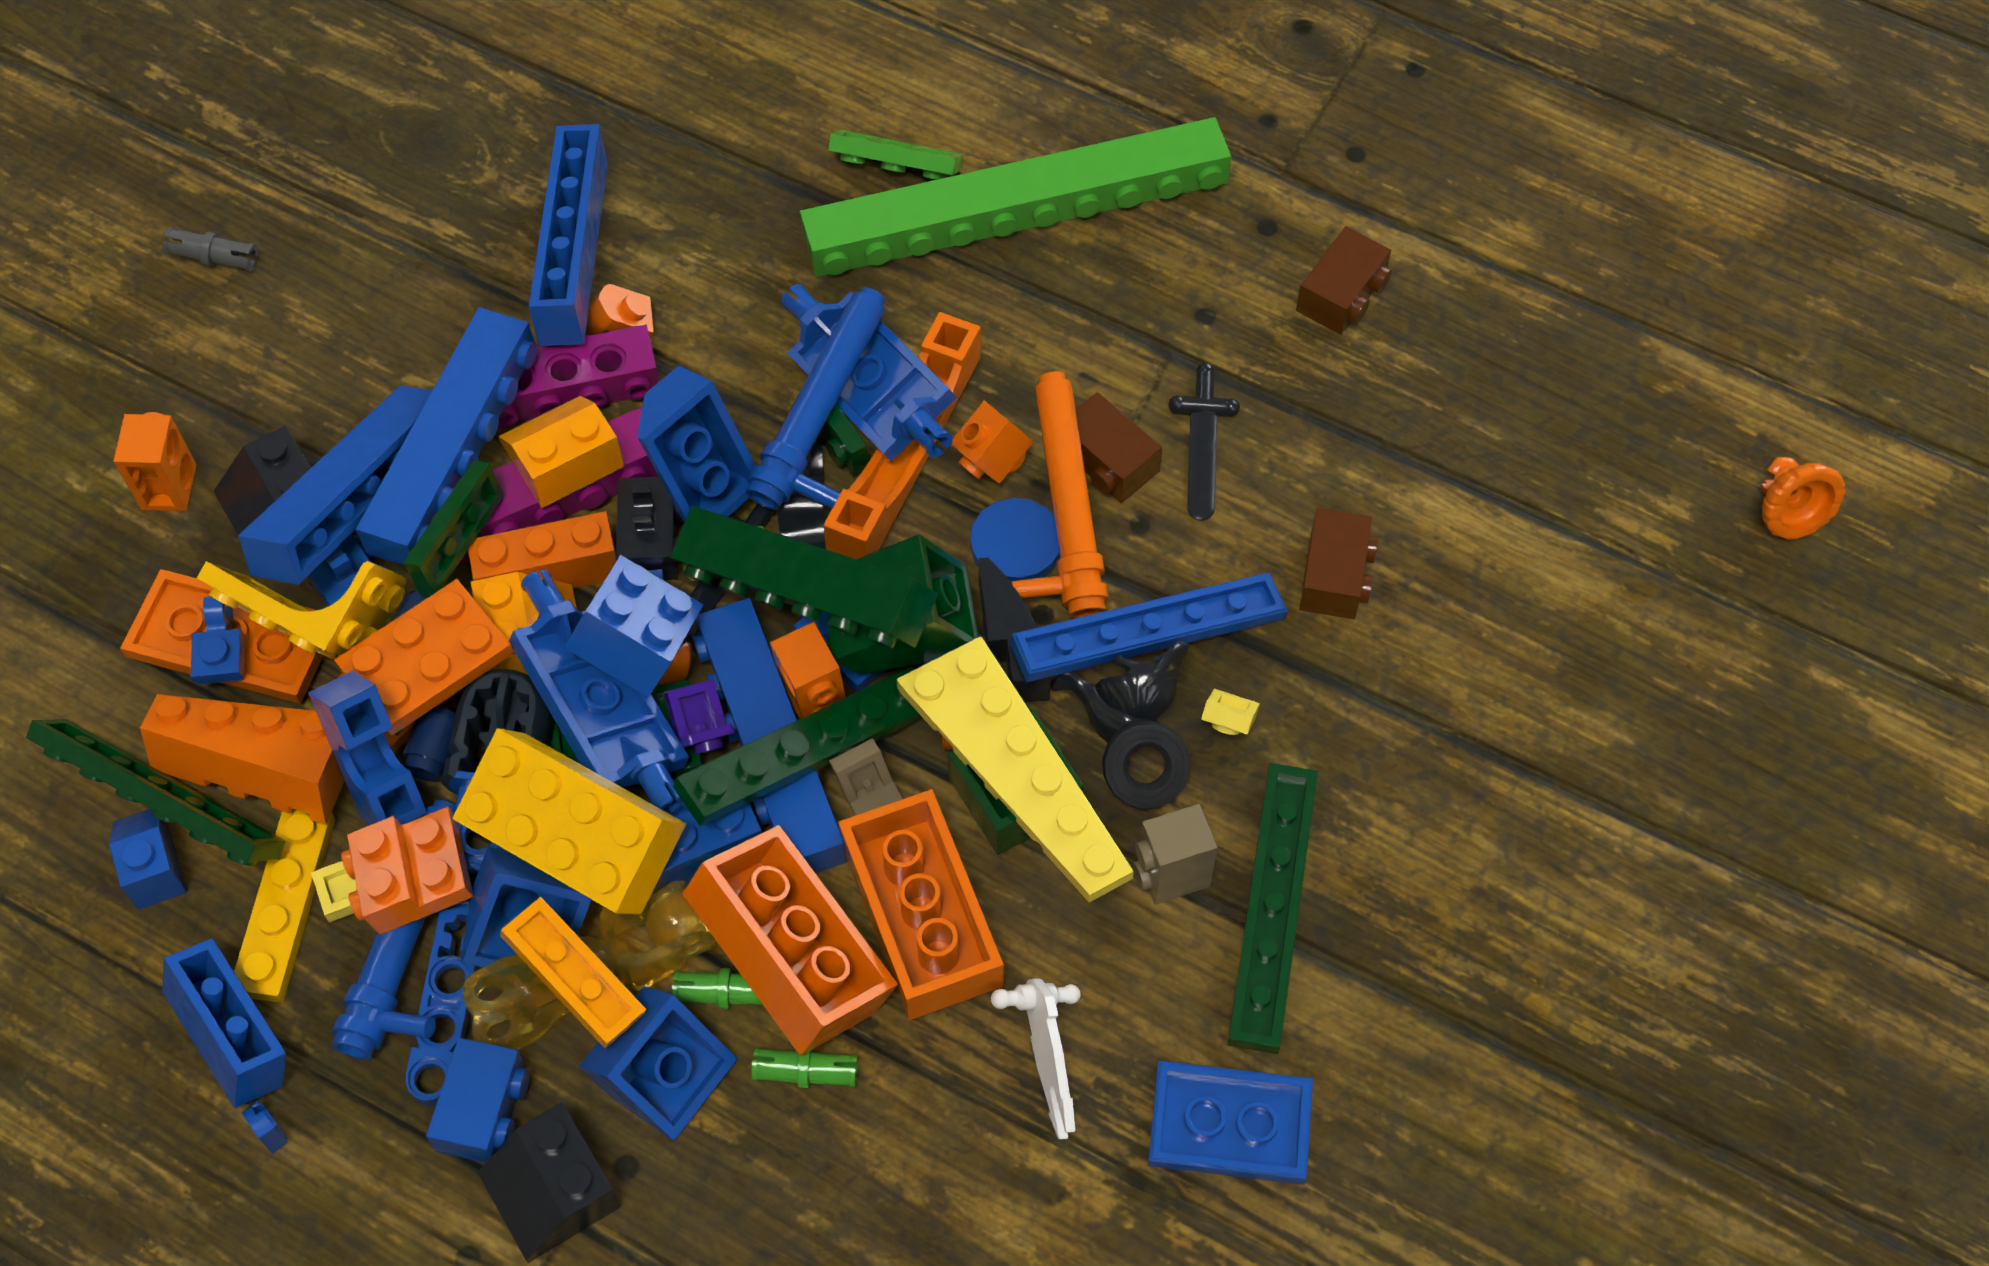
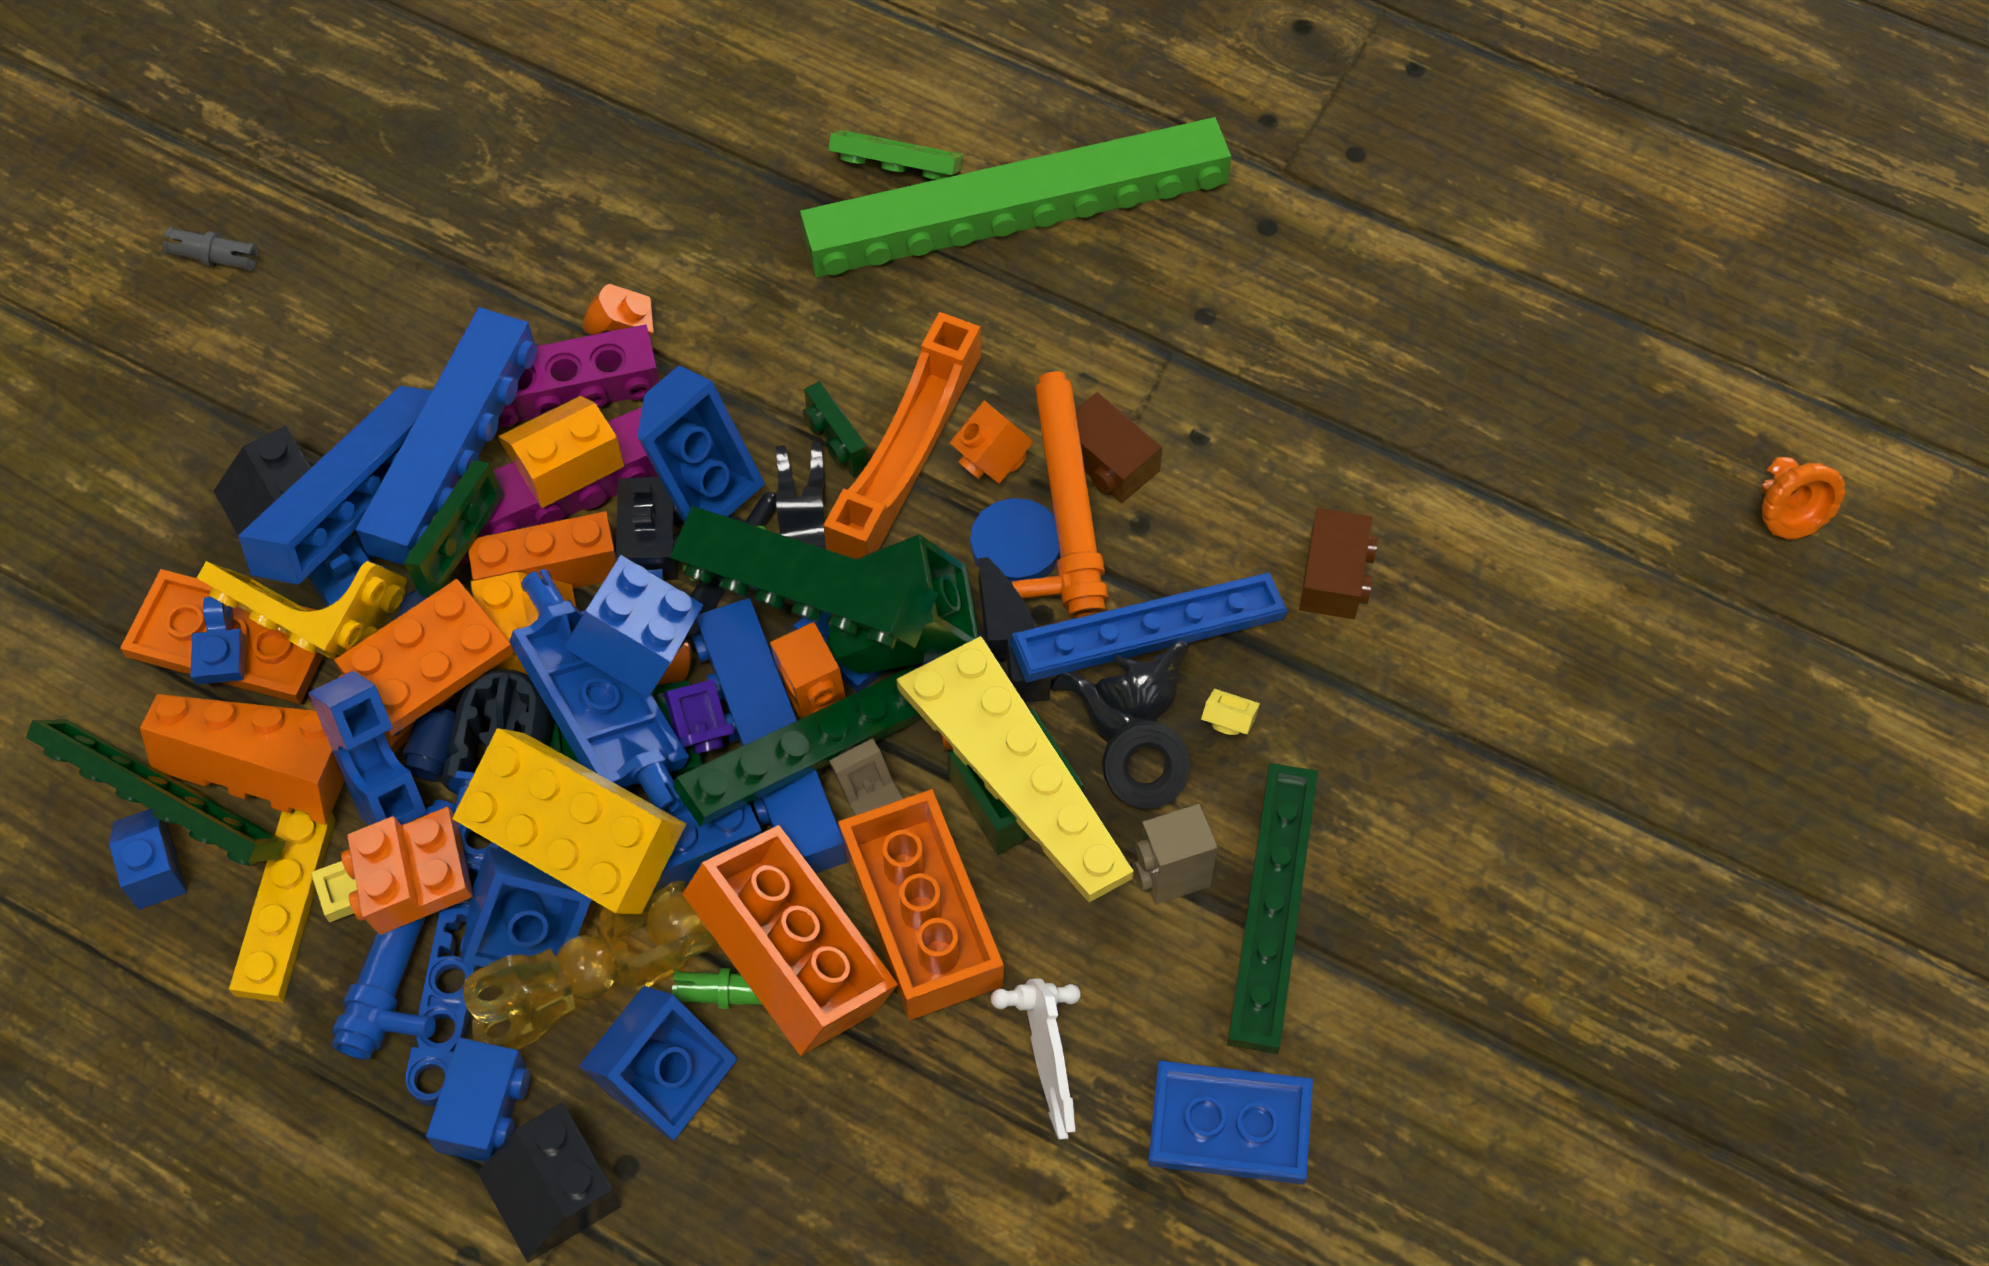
(155, 462): orange brick -> none
(223, 1023): blue brick -> none
(265, 1126): blue tile -> none
(569, 236): blue brick -> none
(572, 972): light orange plate -> none
(786, 455): blue cylinder -> none
(804, 1069): bright green pin -> none
(890, 389): blue plate -> none
(1203, 439): black sword -> none
(1344, 281): reddish brown brick -> none

